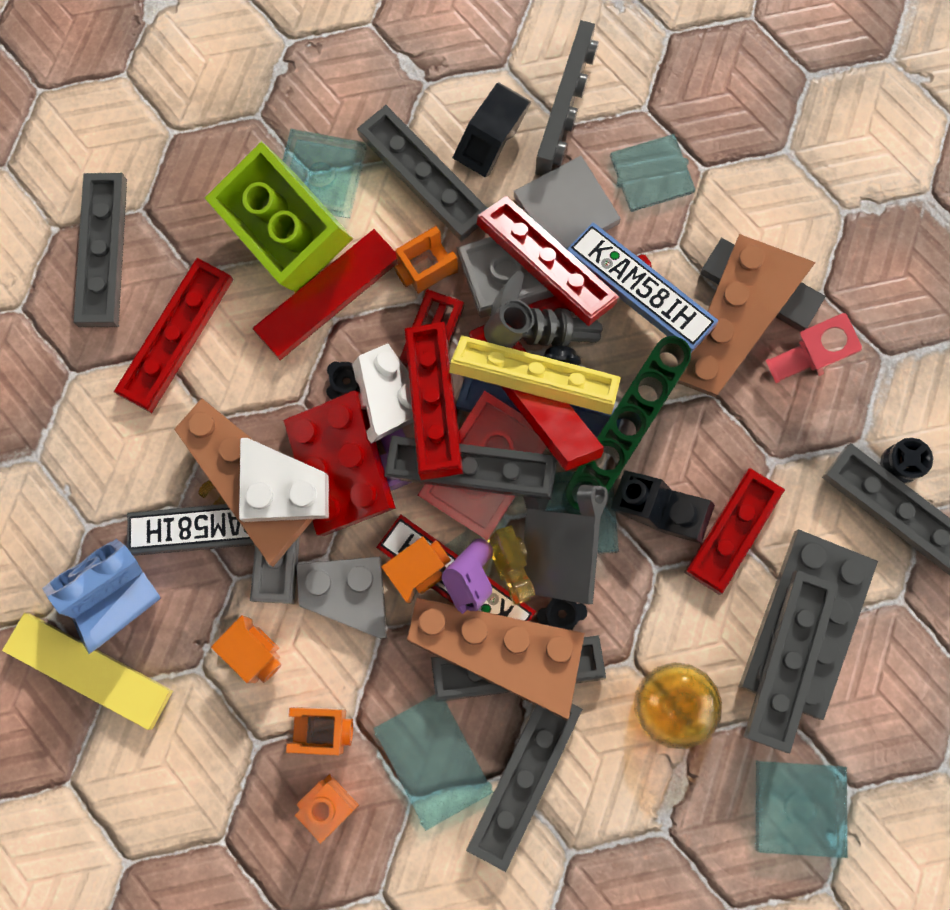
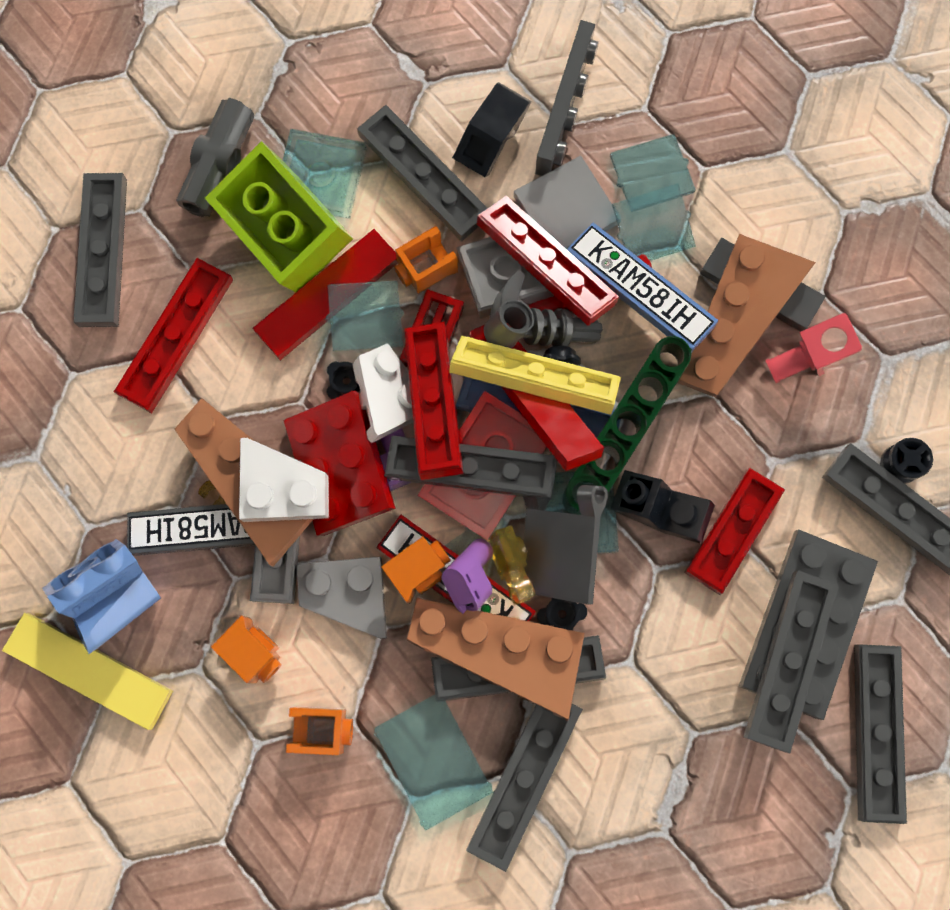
(215, 155): none -> dark grey piece
(325, 808): orange window -> none
(364, 315): none -> clear light blue piece
(654, 223): none -> clear light blue piece
(678, 705): clear yellow cylinder -> none
(801, 809): clear light blue tile -> none
(880, 734): none -> dark grey tile

